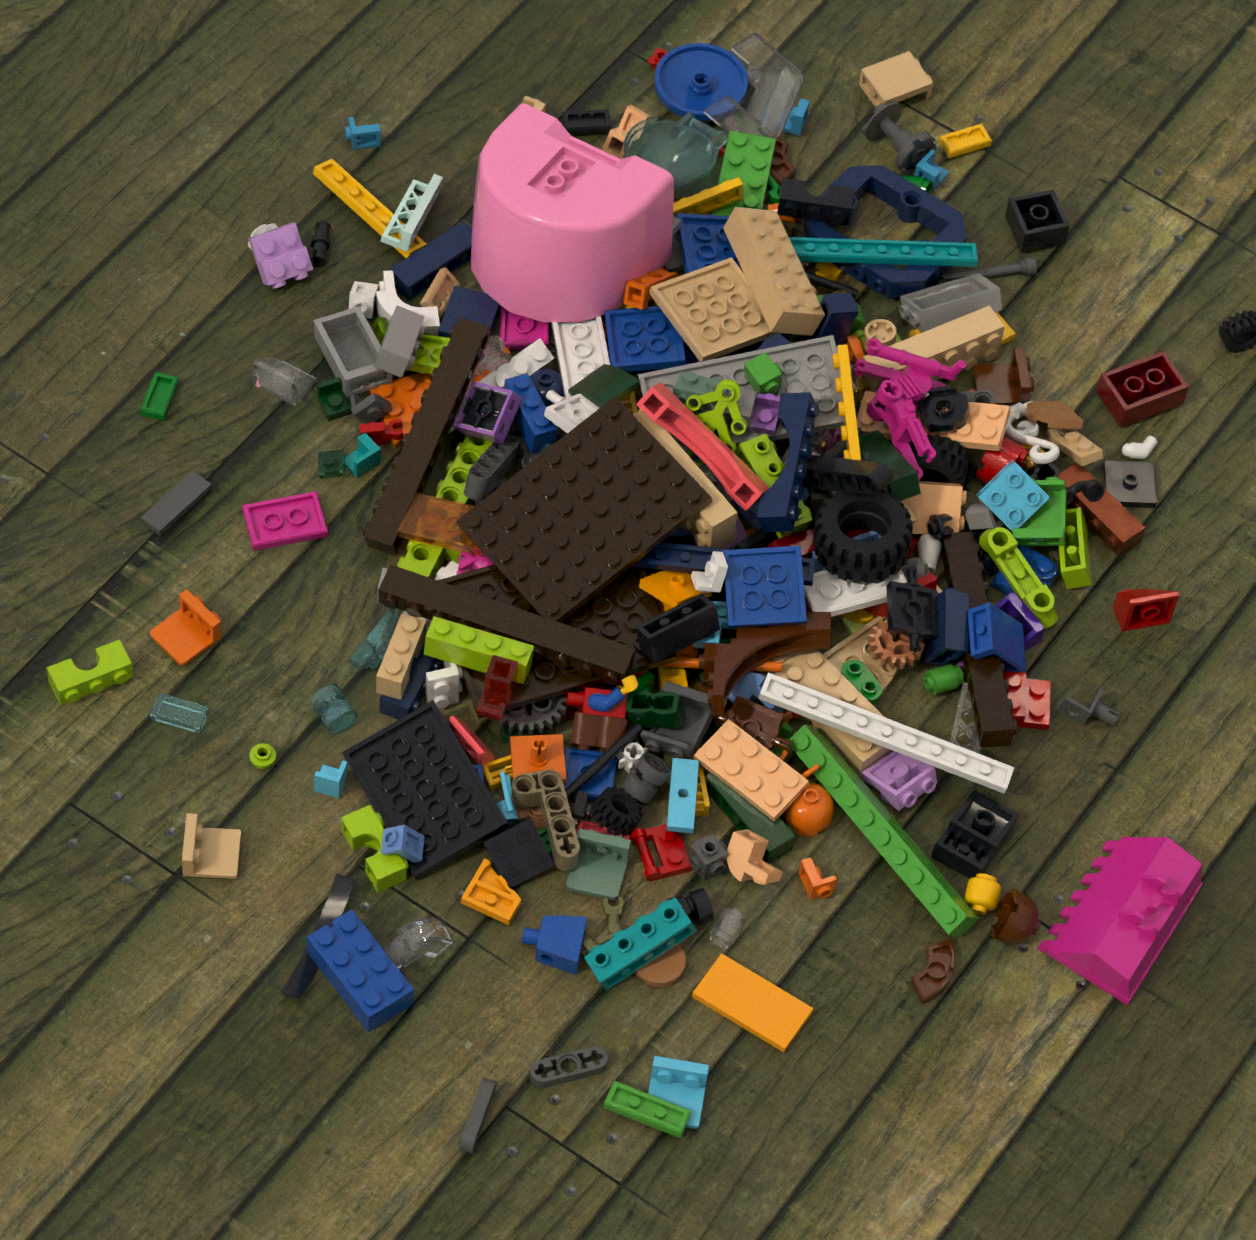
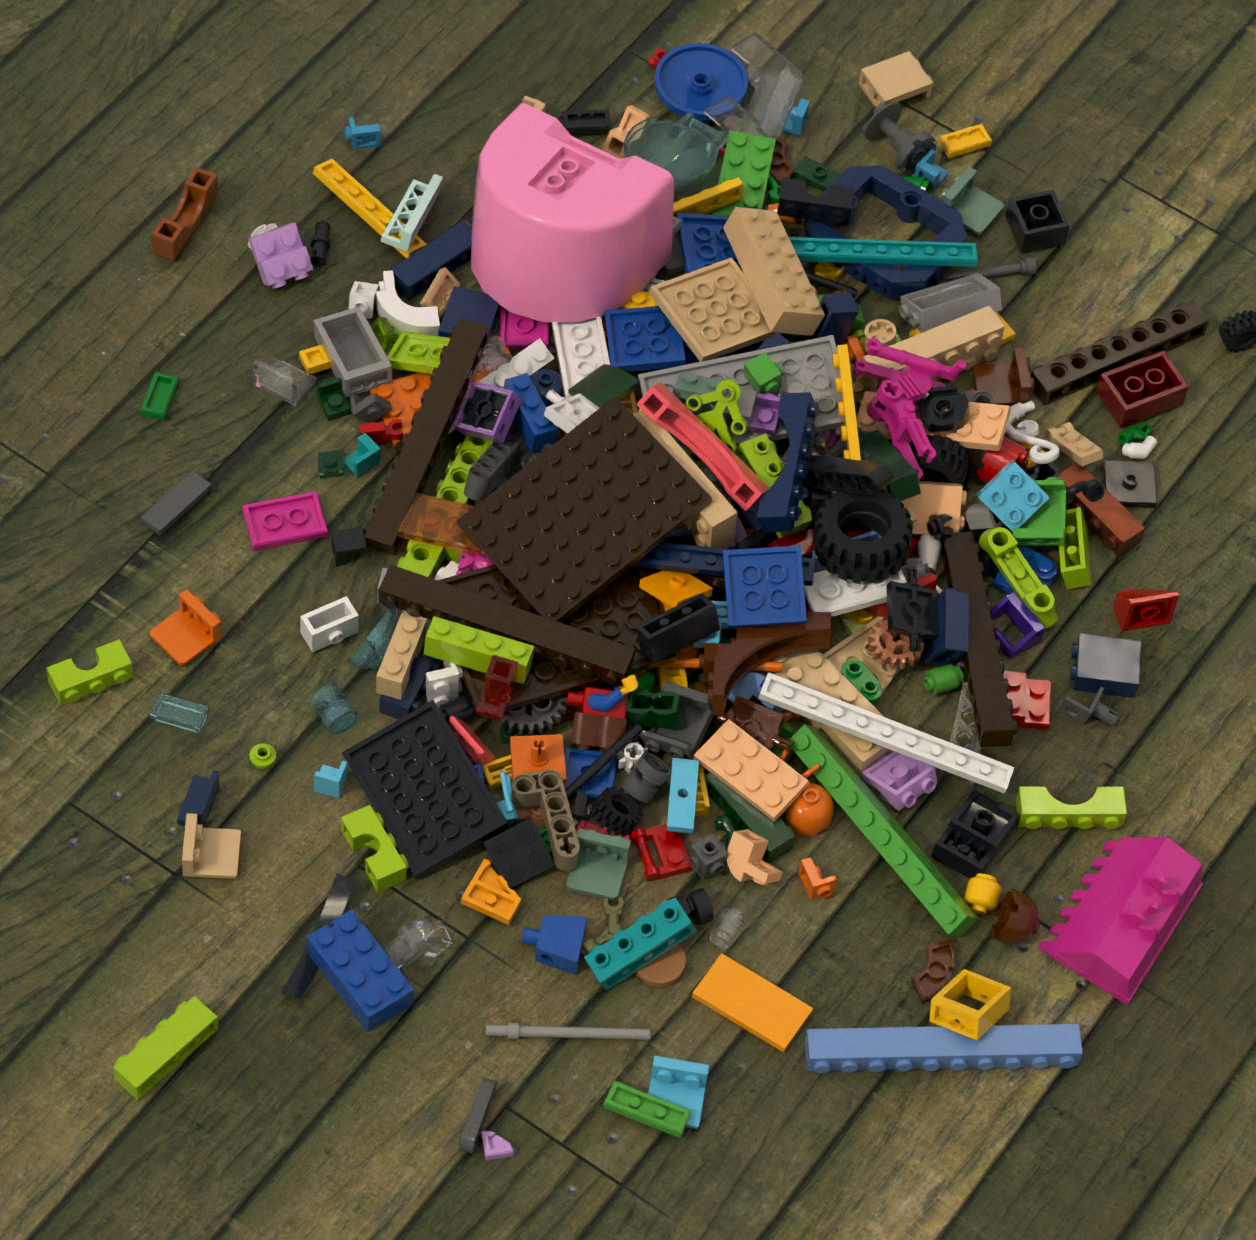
(165, 1047): none -> lime brick
(174, 232): none -> dark orange arch
(199, 798): none -> dark blue panel
(314, 359): none -> yellow plate
(329, 624): none -> white brick
(345, 542): none -> black panel
(400, 342): light grey brick -> none
(403, 842): medium blue bracket -> none
(459, 707): none -> black brick
(495, 1146): none -> lavender tile
(514, 1031): none -> light grey bar
(562, 1077): dark grey beam -> none
(638, 288): orange leg -> none
(714, 574): white bracket -> none
(727, 823): none -> dark green arm
(815, 174): none -> dark green plate
(942, 1048): none -> medium blue brick
(972, 1023): none -> yellow window
(975, 205): none -> sand green bracket
(998, 634): blue panel -> none
(1040, 809): none -> lime arch
(1054, 413): medium nougat tile -> none
(1106, 664): none -> brick
(1135, 432): none -> green arm
(1145, 338): none -> dark brown brick

